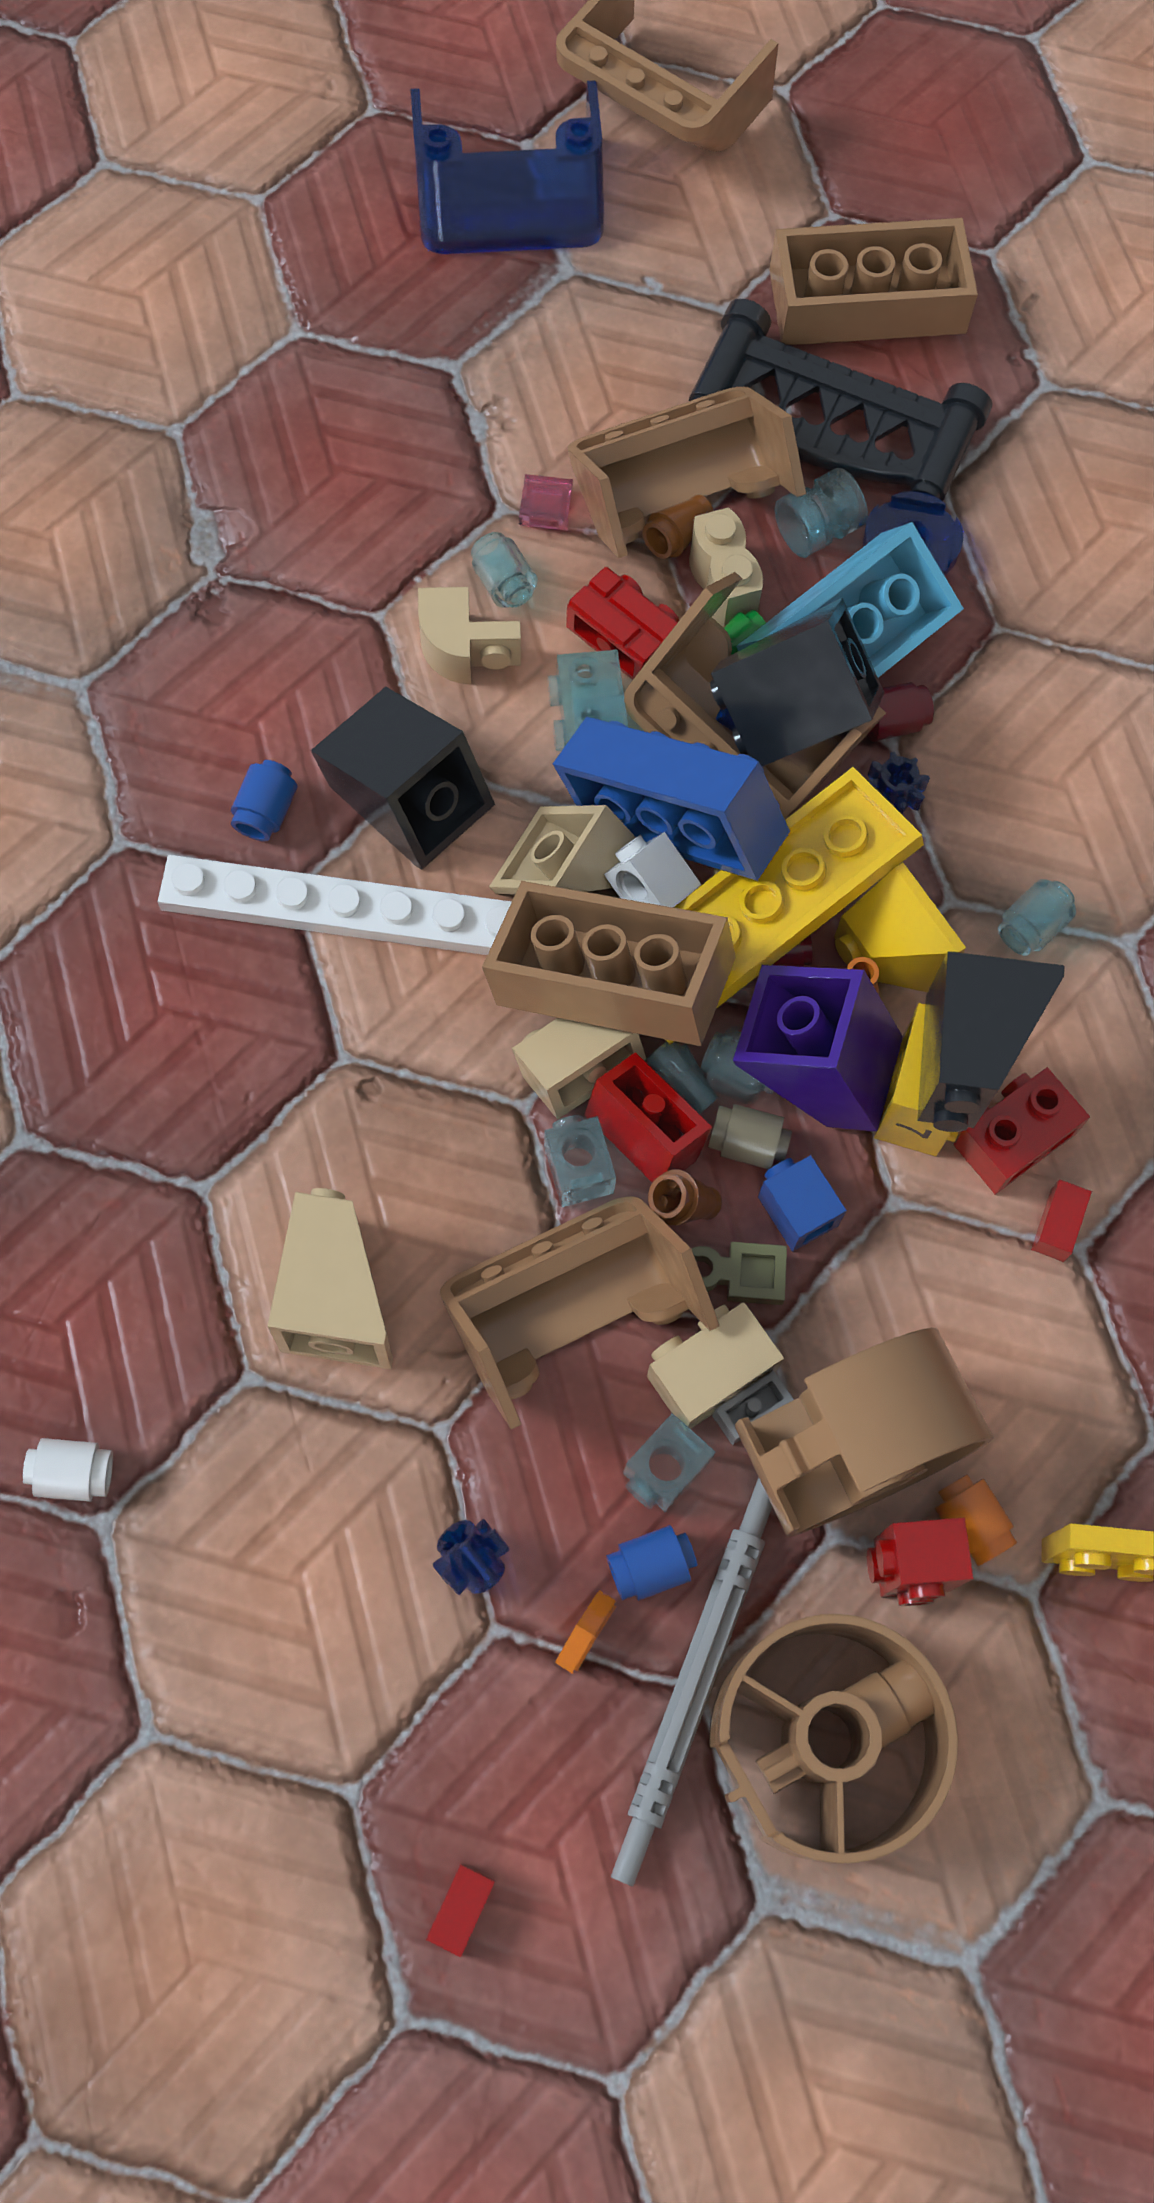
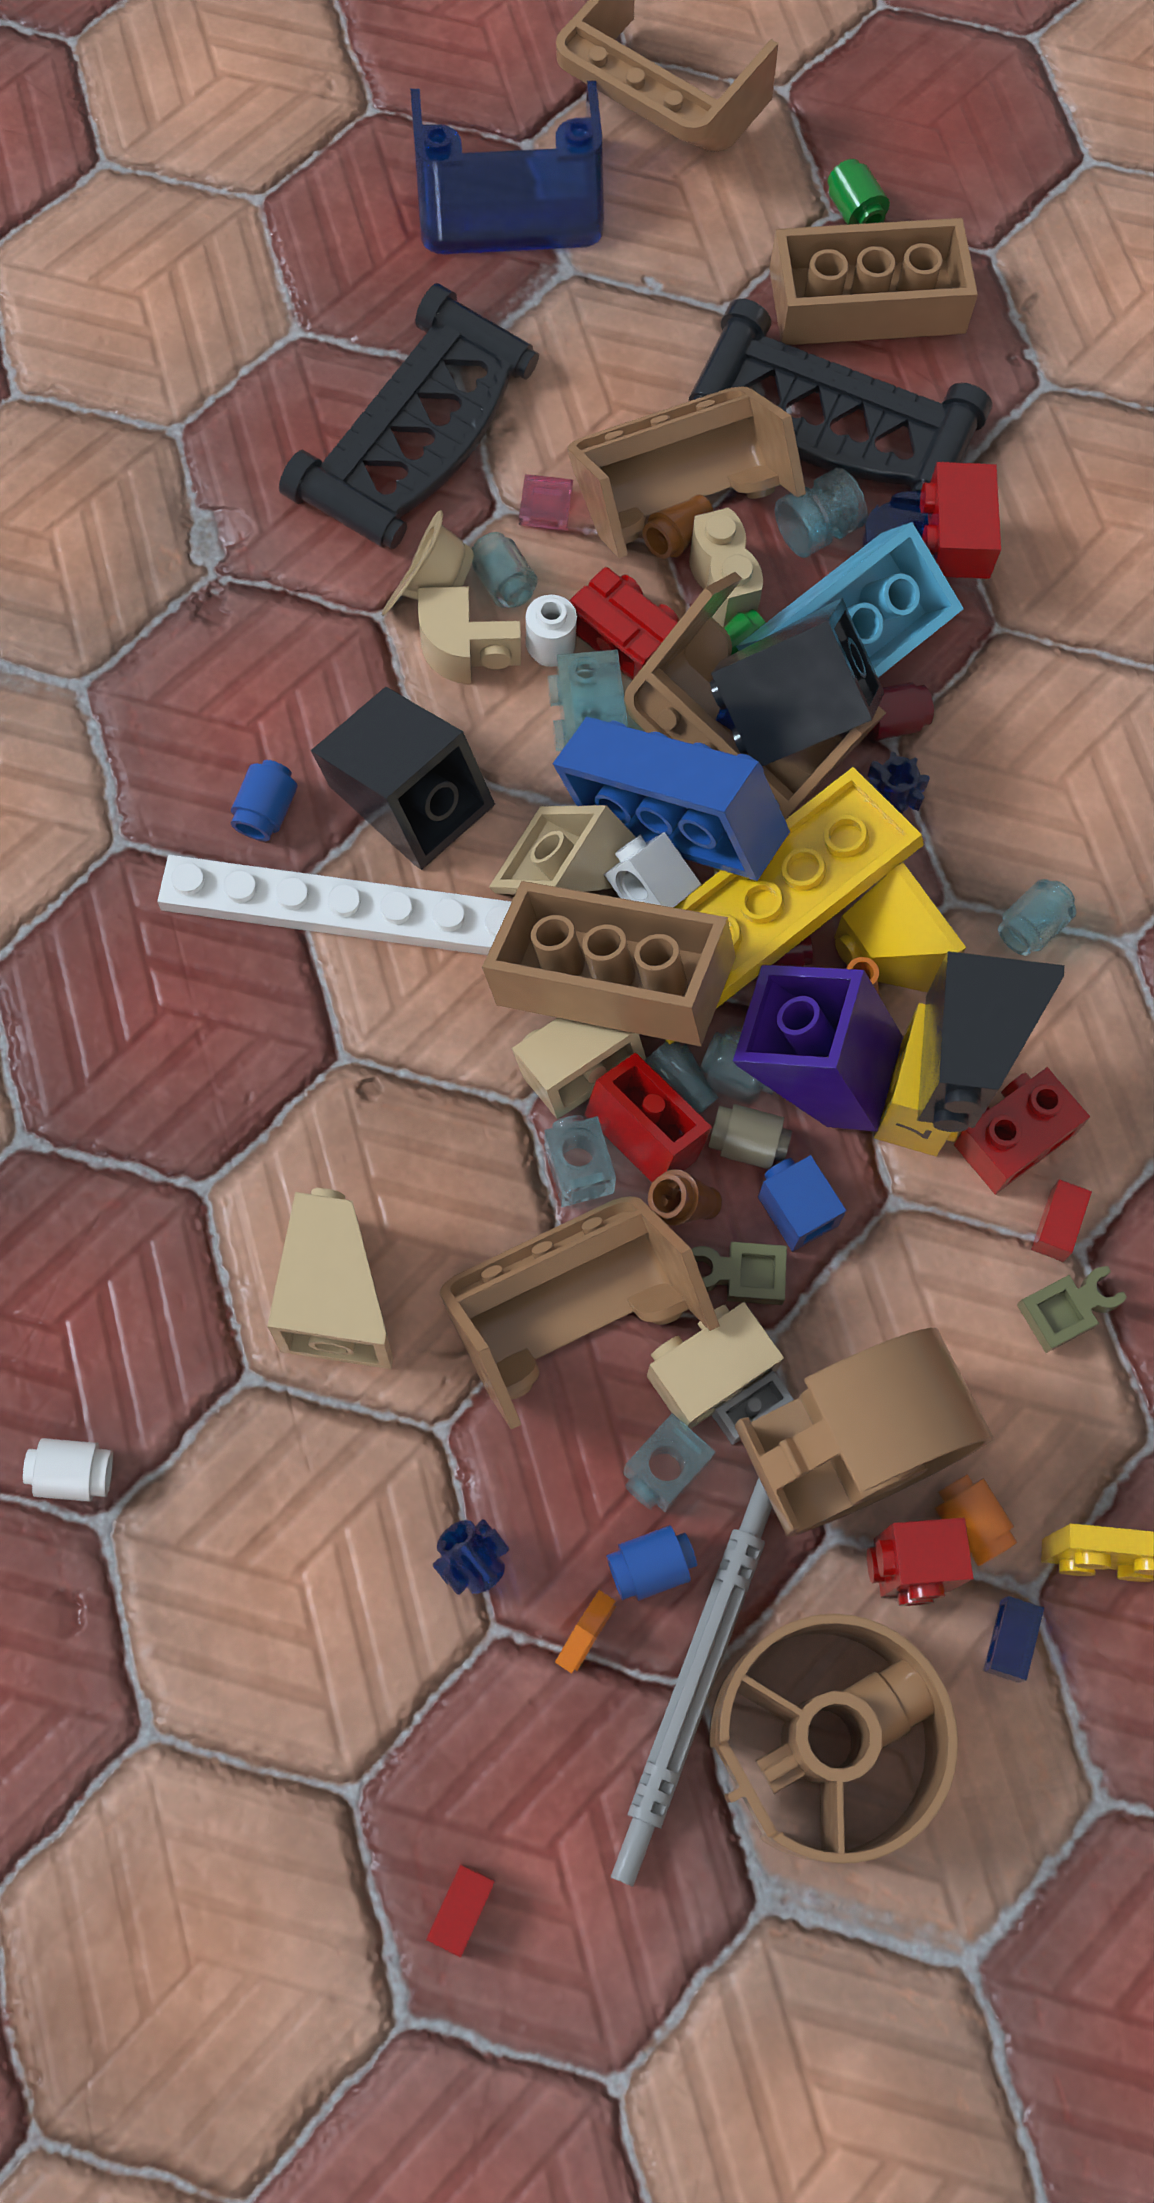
(438, 562): none -> tan piece
(453, 337): none -> black piece
(550, 629): none -> white brick
(857, 193): none -> green brick
(962, 519): none -> red brick
(1013, 1639): none -> clear blue piece
(1064, 1311): none -> olive plate

